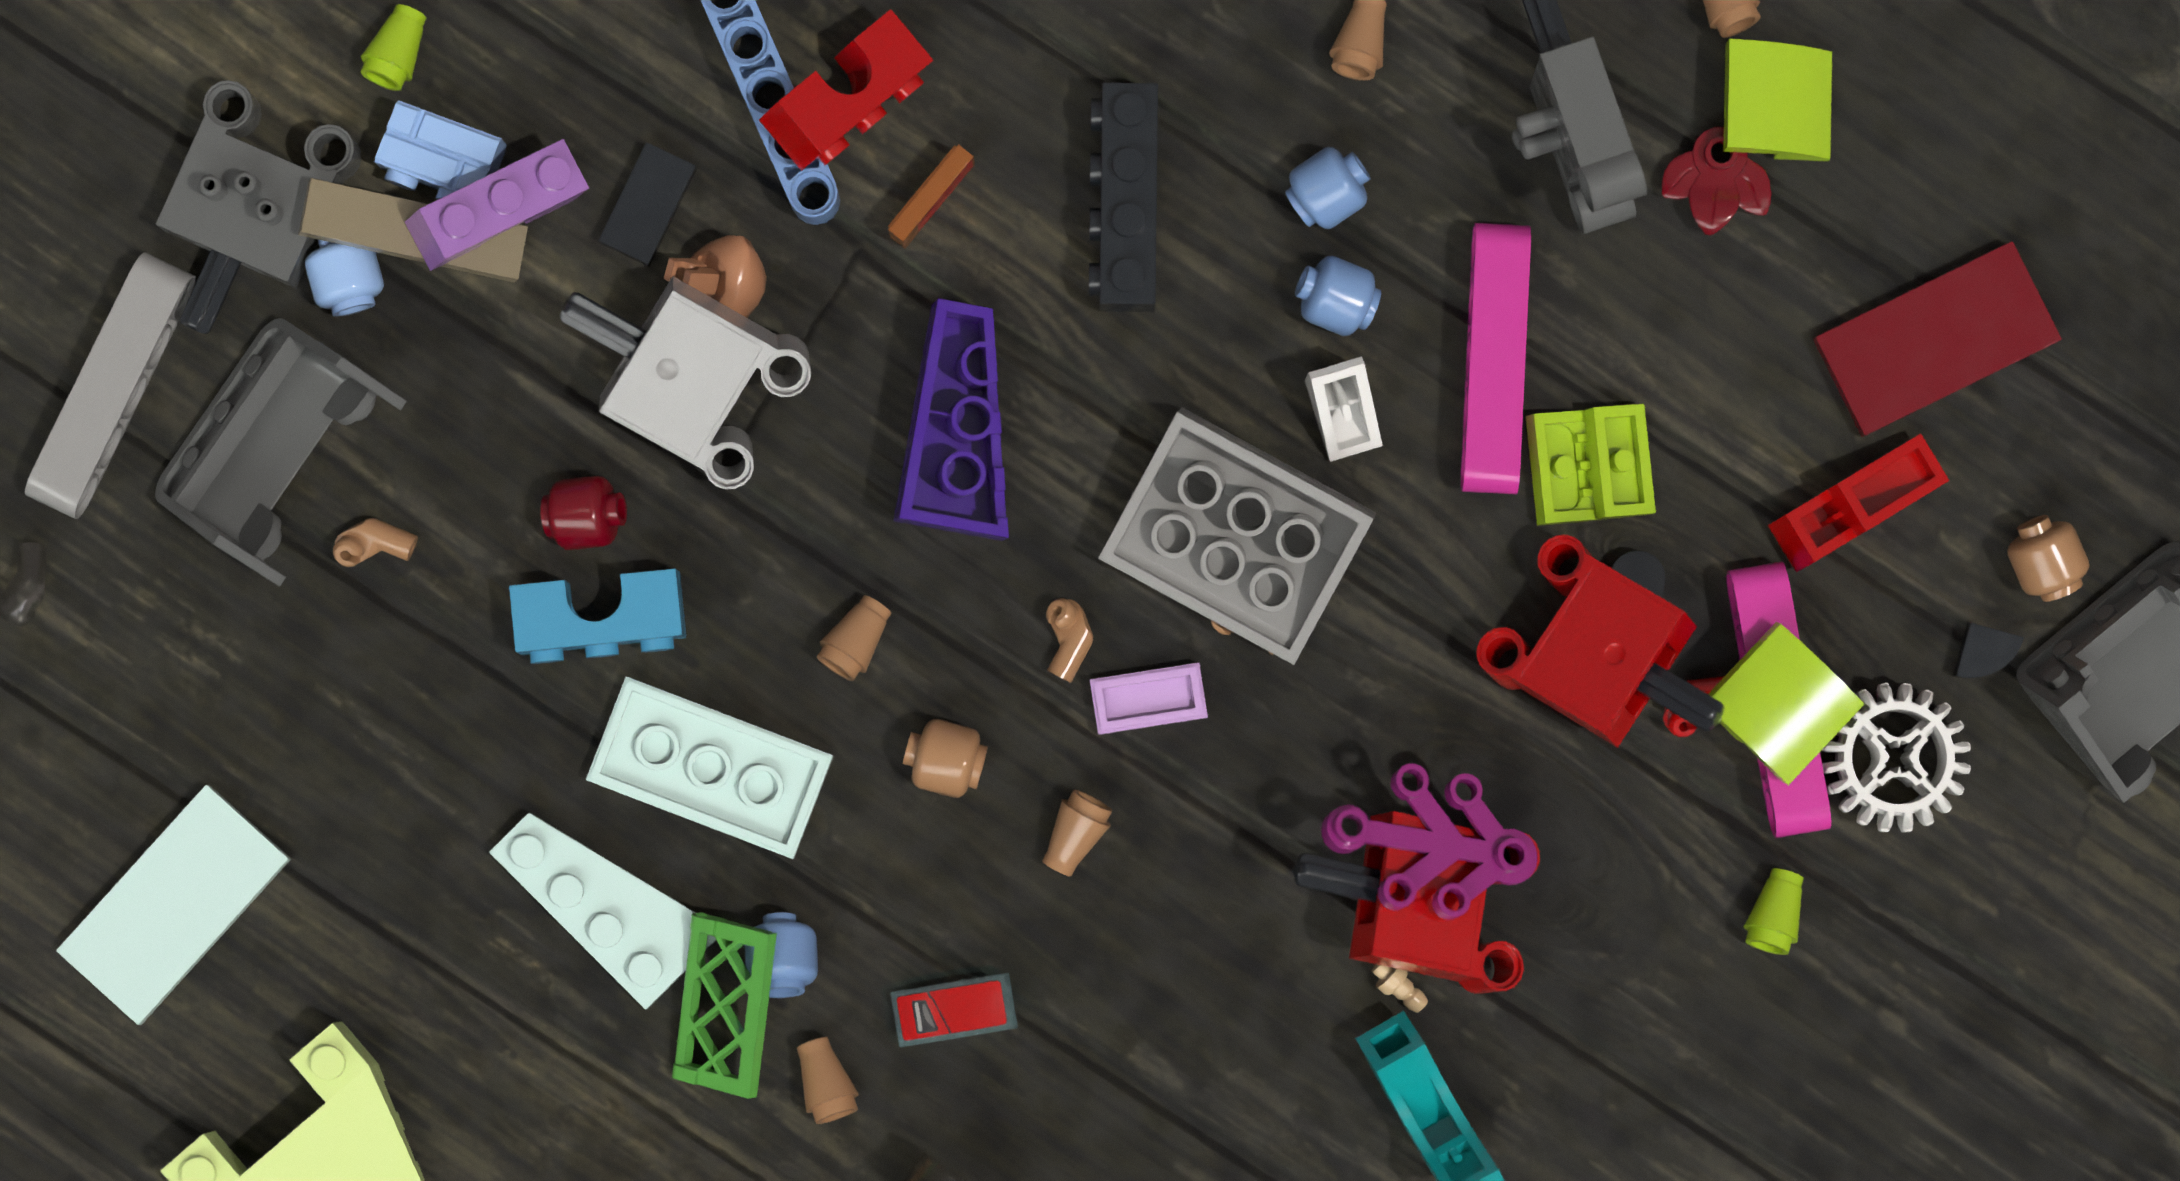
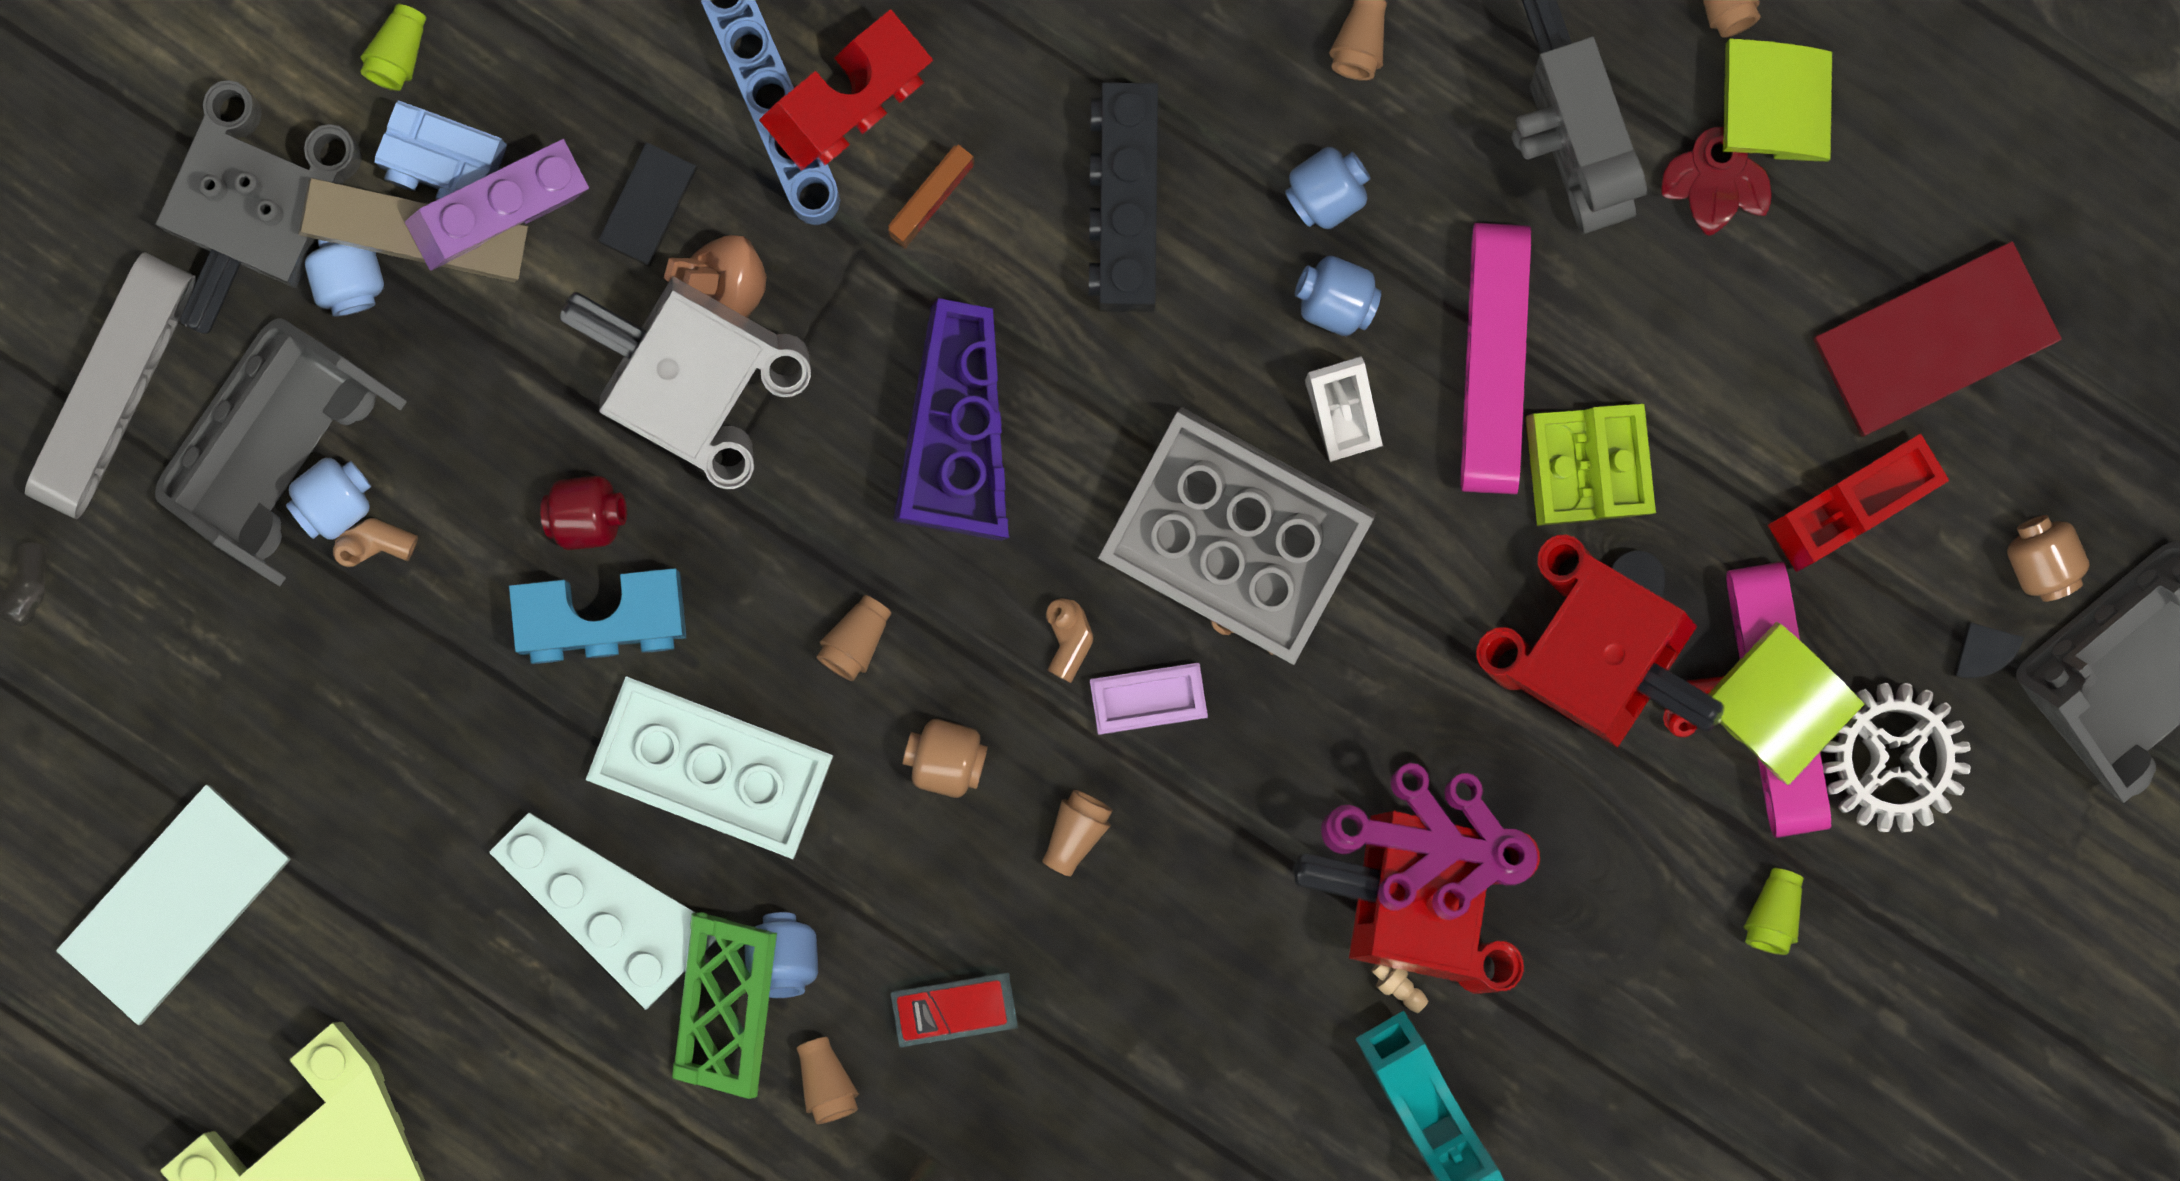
(329, 498): none -> light blue head

